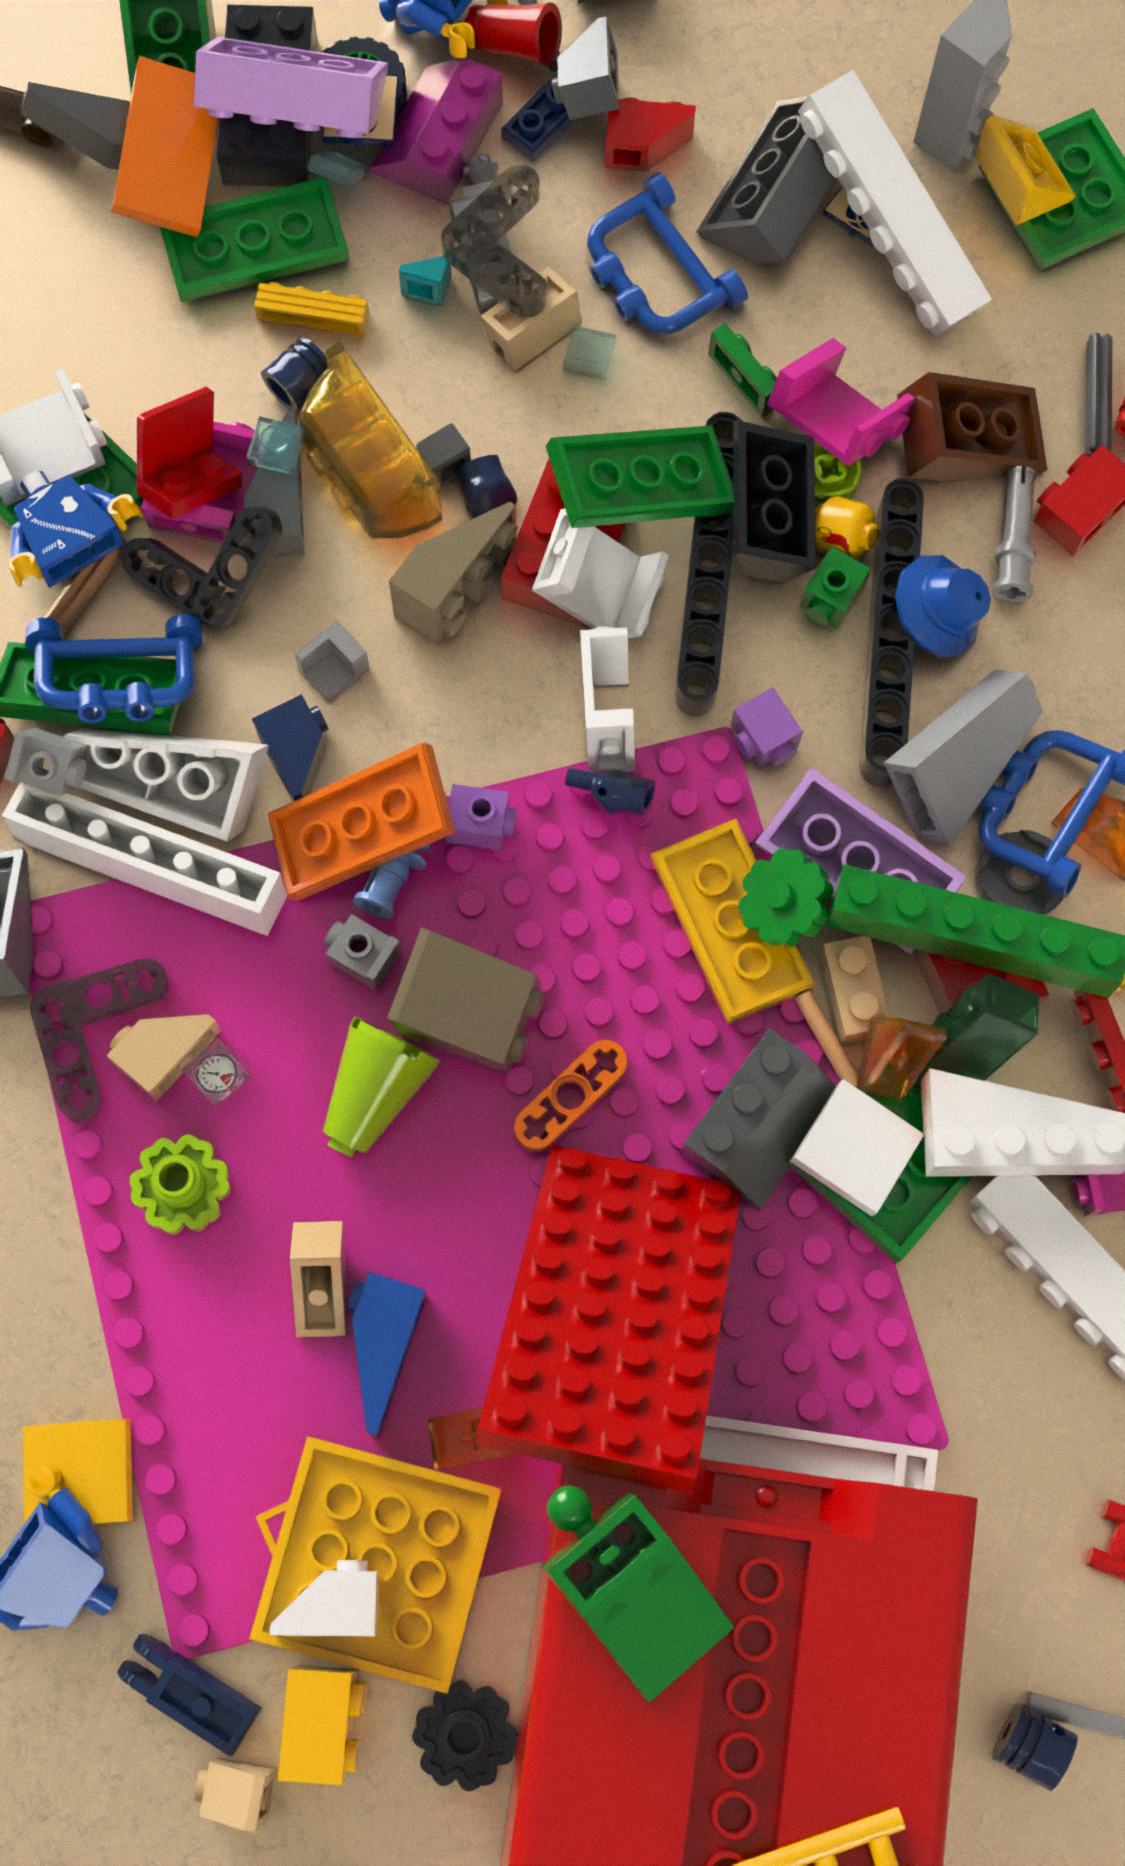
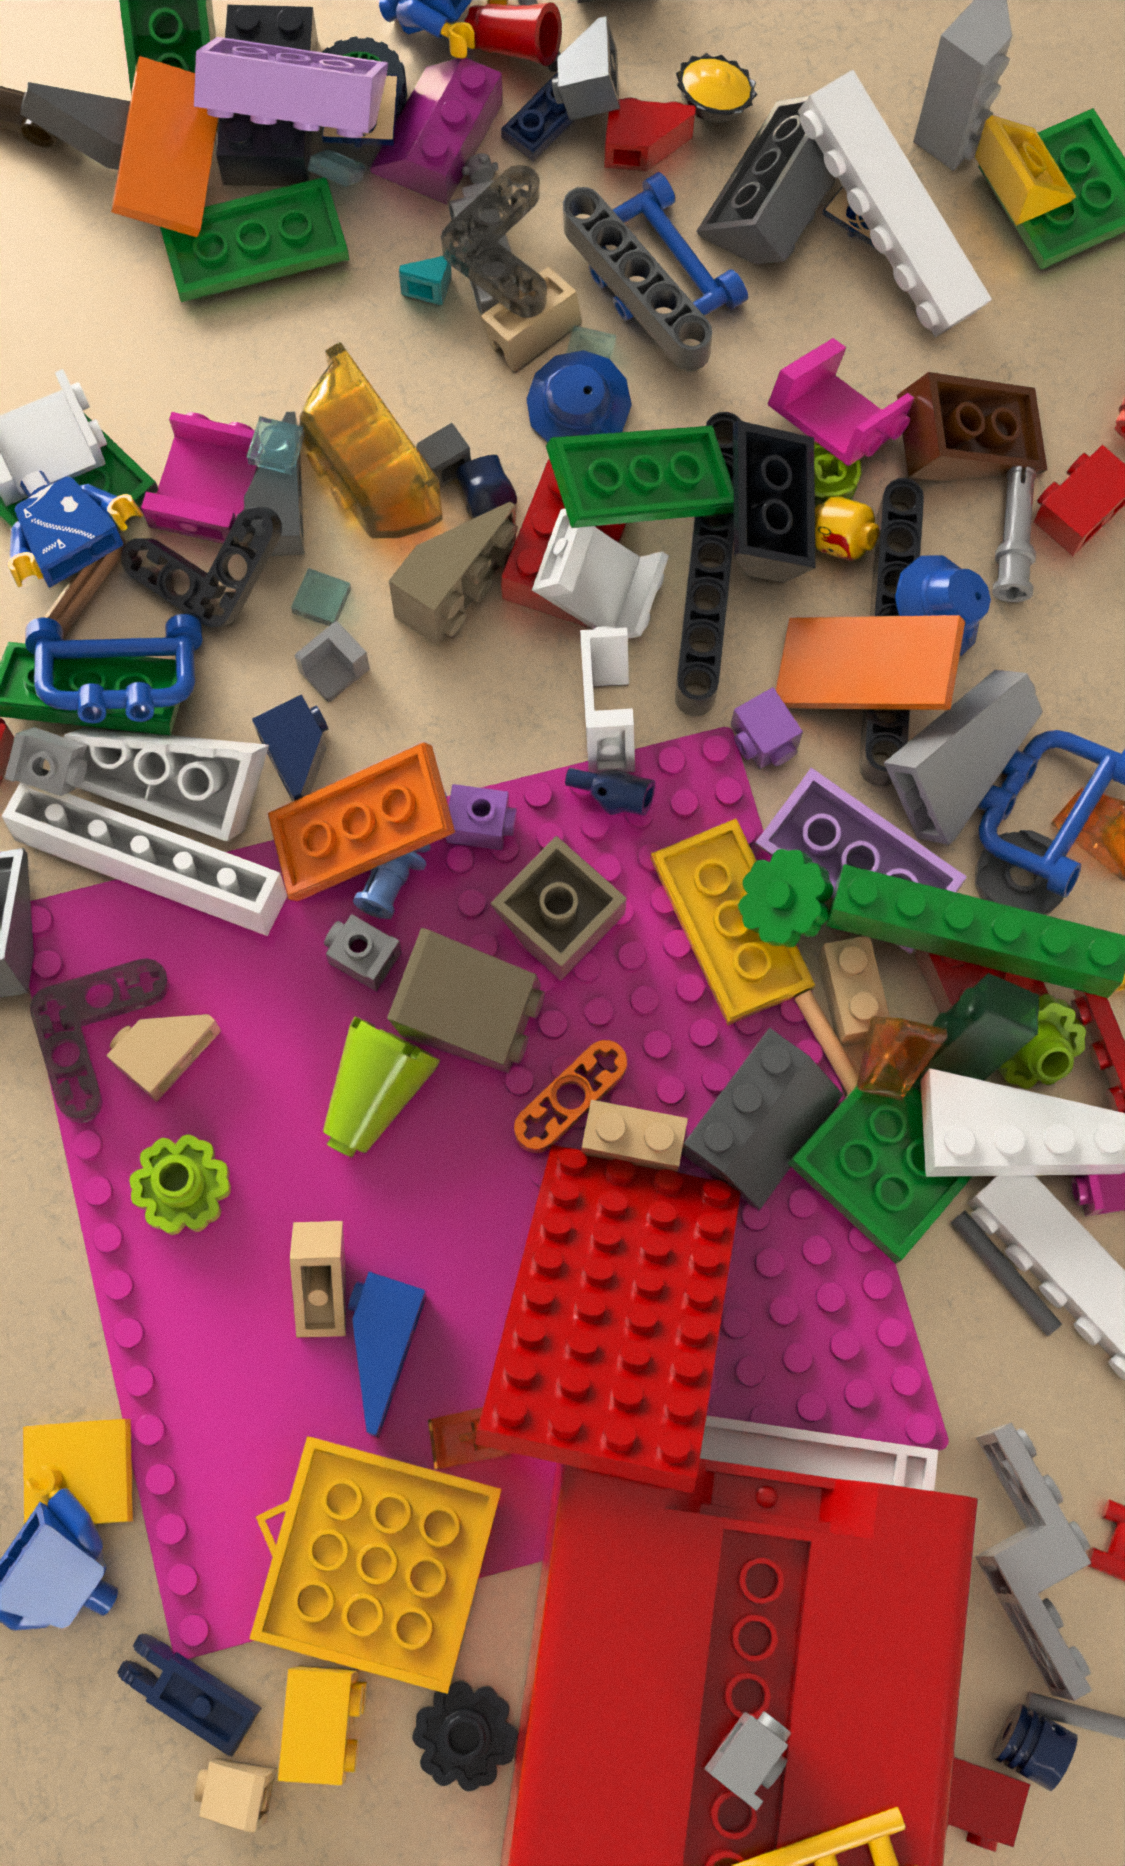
(177, 456): red bracket -> none
(216, 1072): clear tile -> none
(294, 373): dark blue piece -> none
(312, 309): yellow piece -> none
(321, 597): none -> clear light blue tile
(334, 1604): white slope -> none
(559, 907): none -> dark tan slope
(563, 409): none -> blue hat
(634, 1135): none -> tan brick
(638, 1594): green slope -> none
(640, 297): none -> dark grey beam
(715, 87): none -> yellow piece
(736, 361): green plate -> none
(750, 1756): none -> light grey brick
(834, 588): green brick -> none
(857, 1148): white tile -> none
(870, 662): none -> orange tile
(986, 1804): none -> red brick
(1006, 1273): none -> dark grey bar
(1035, 1560): none -> light grey bracket
(1050, 1052): none -> lime plant
(1098, 392): dark grey axle -> none

